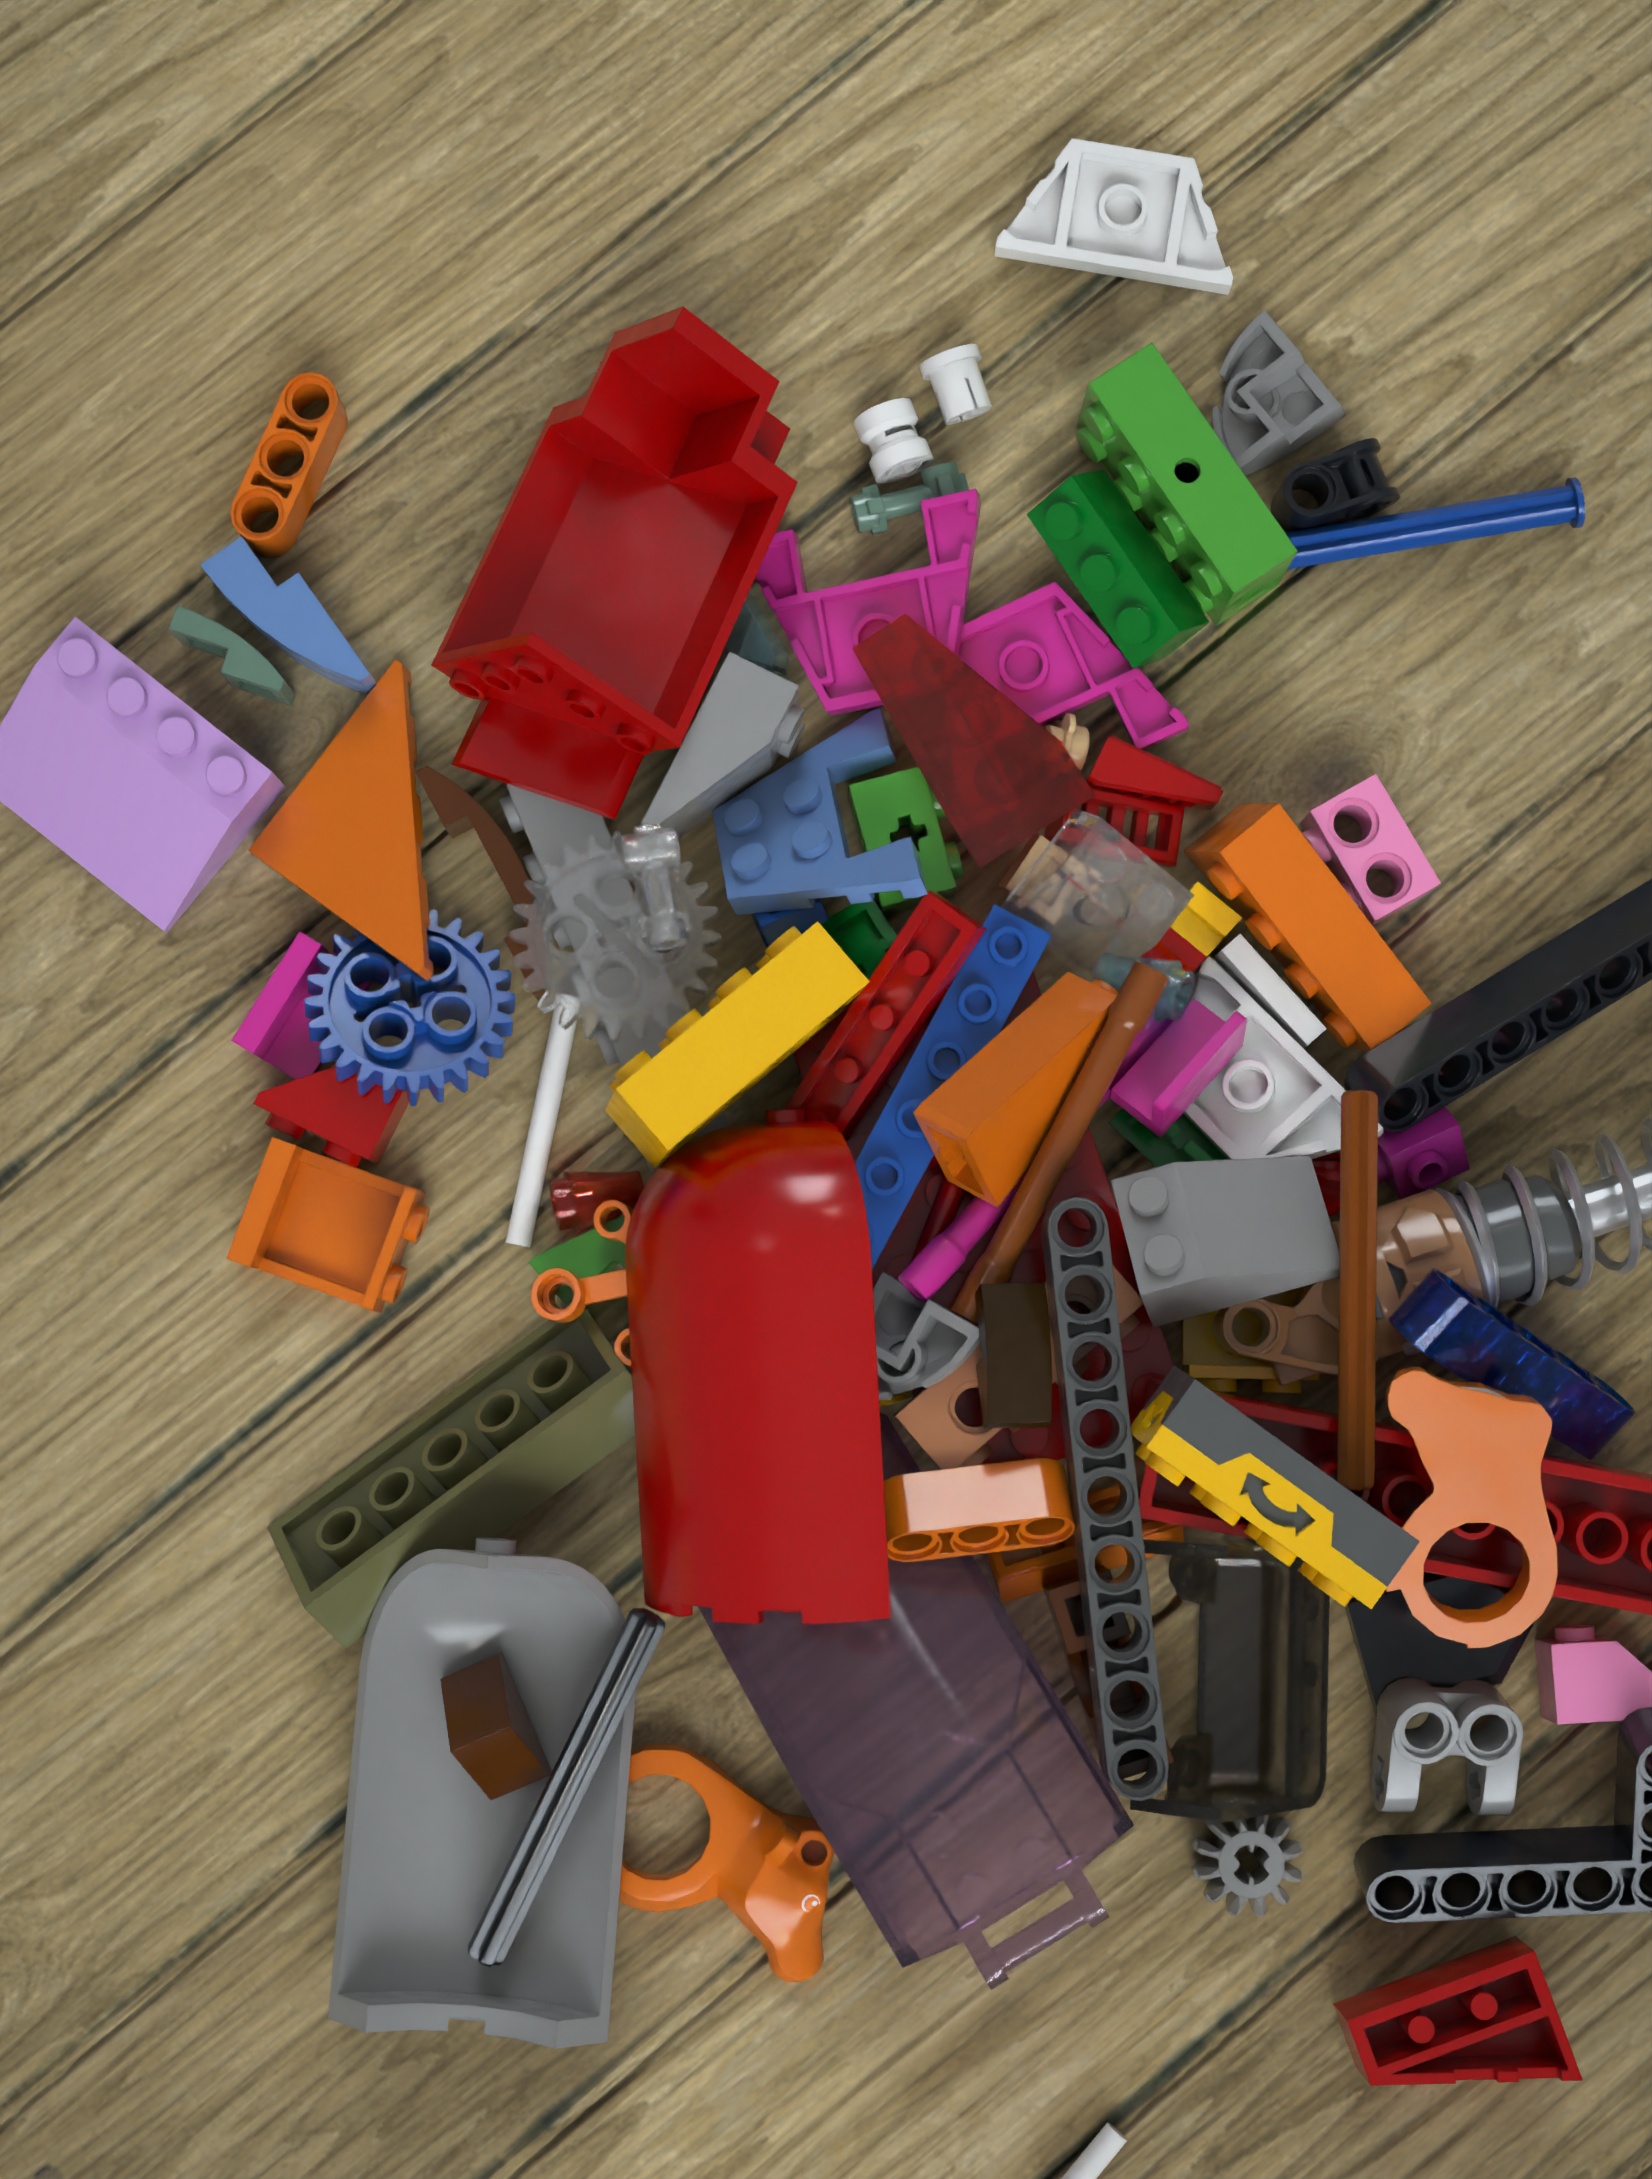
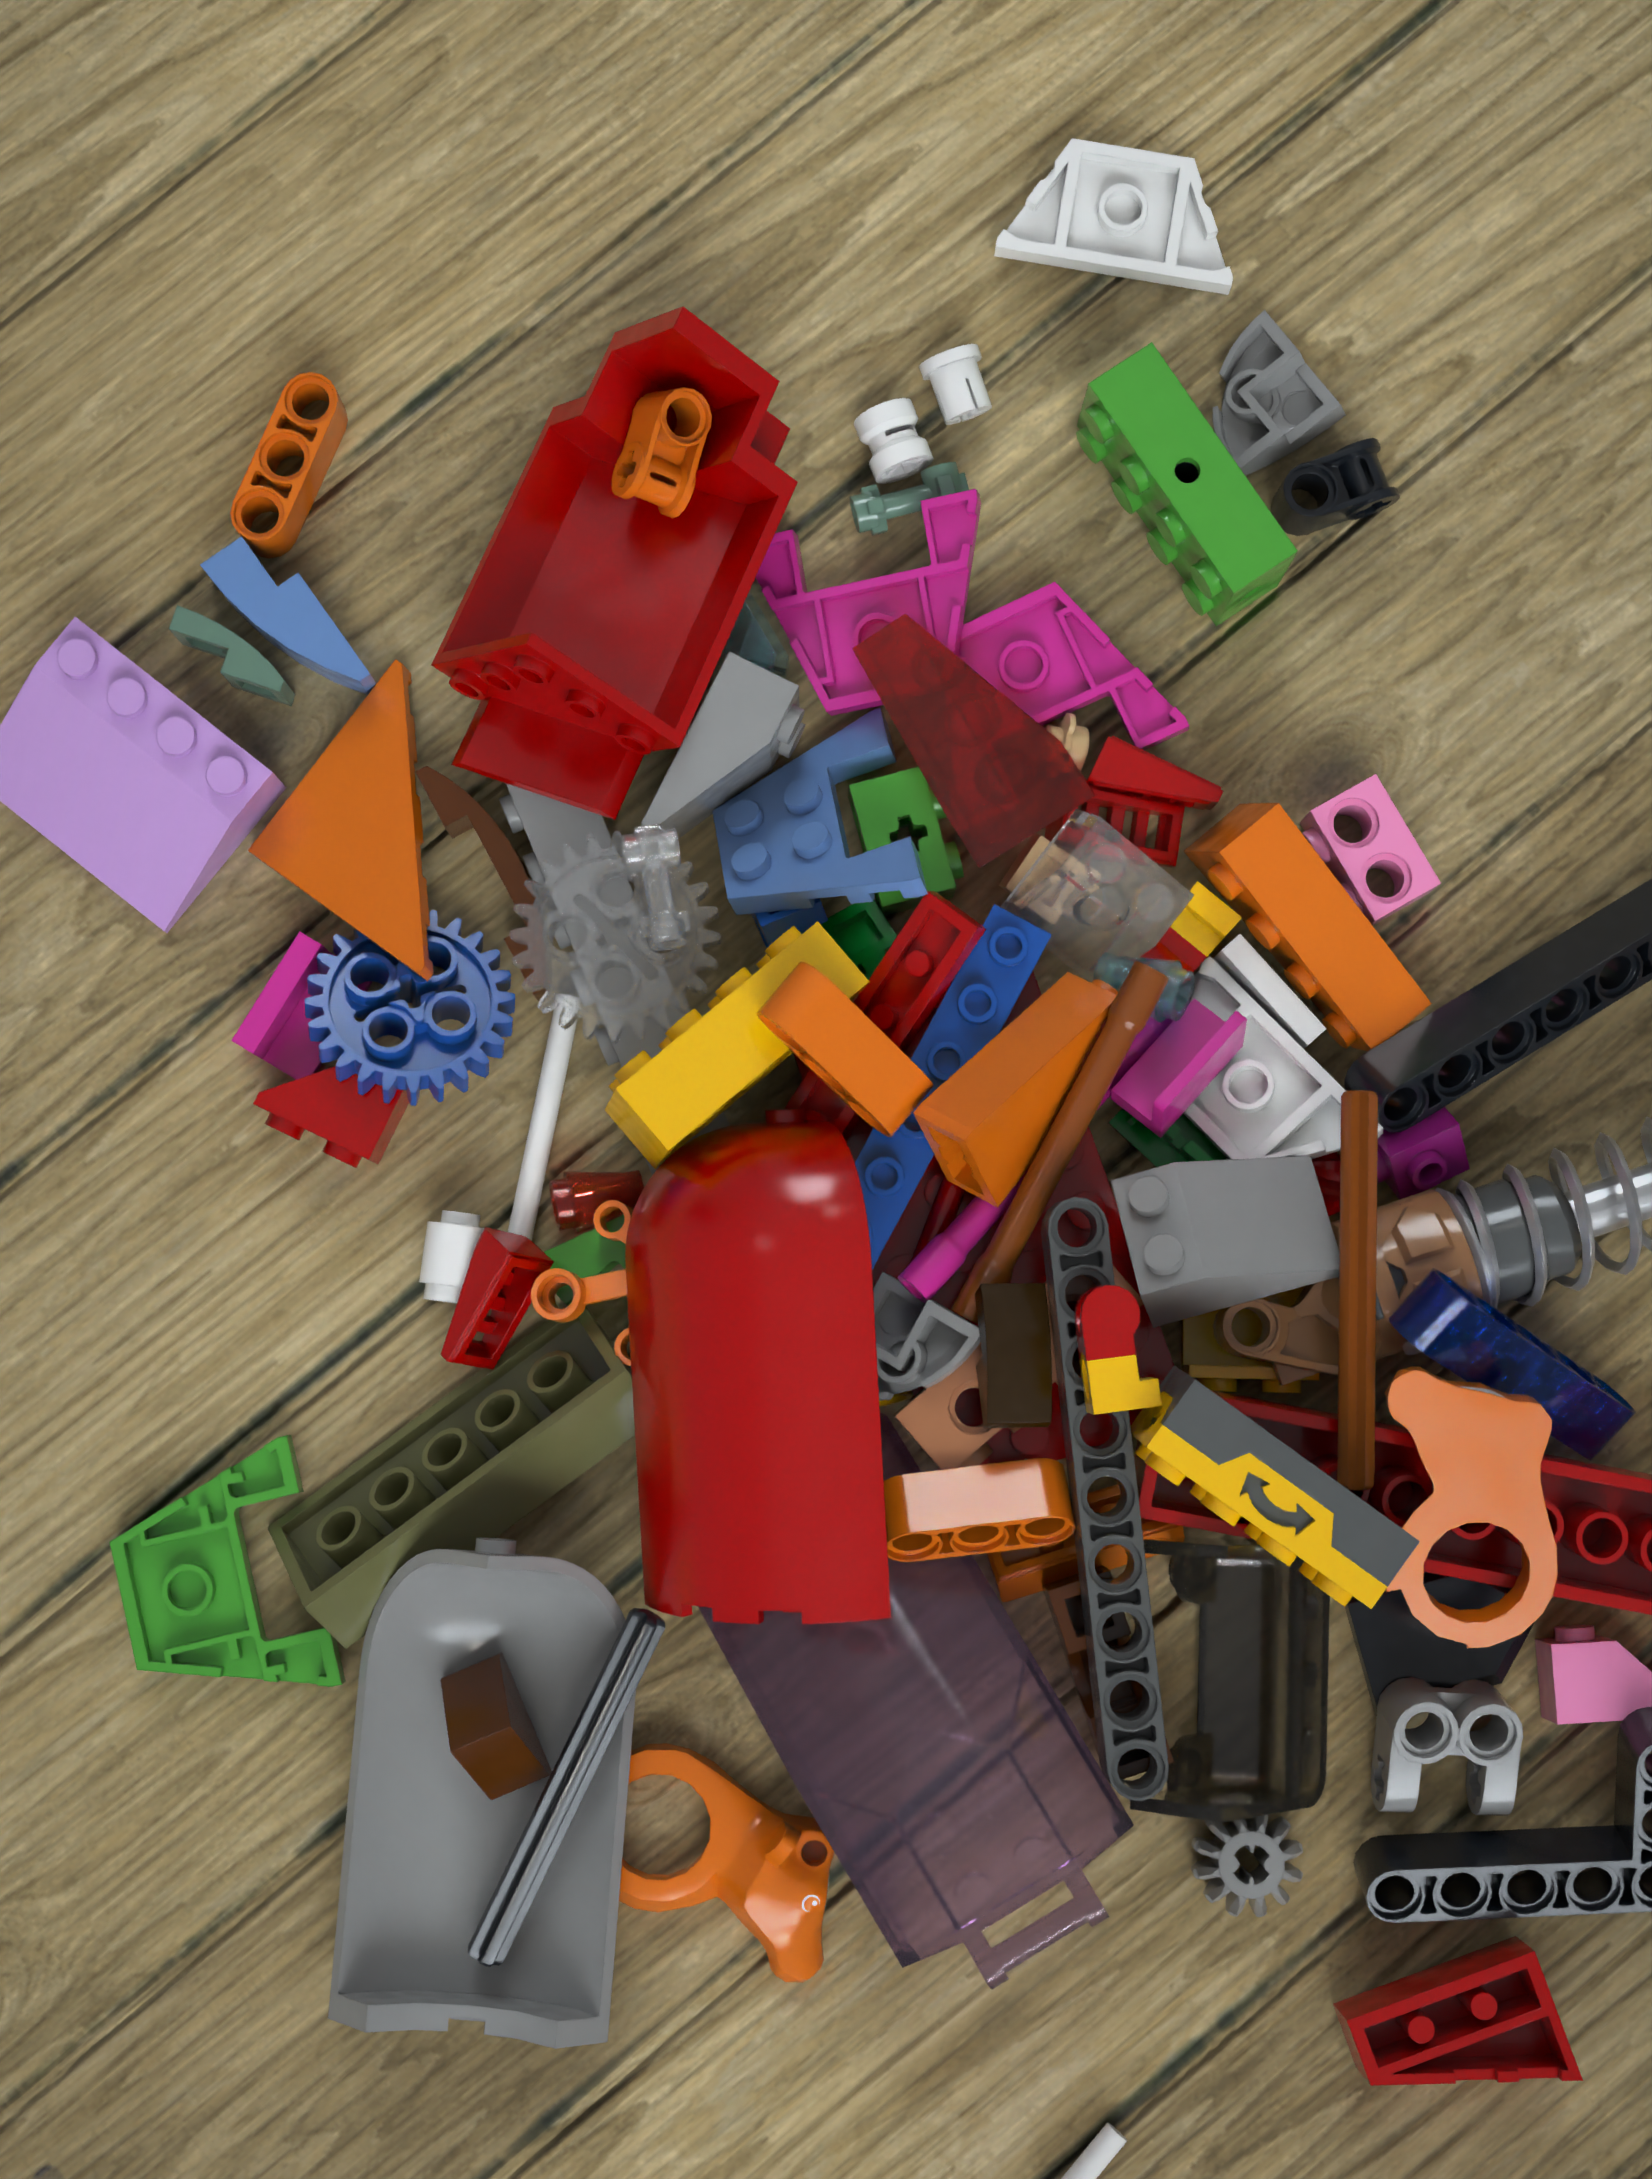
(194, 1590): none -> bright green wing
(329, 1226): orange panel -> none
(448, 1254): none -> white brick
(498, 1280): none -> red slope
(658, 458): none -> orange piece
(845, 1049): none -> orange beam
(1107, 1354): none -> leg
(1117, 568): green brick -> none
(1440, 525): blue axle -> none

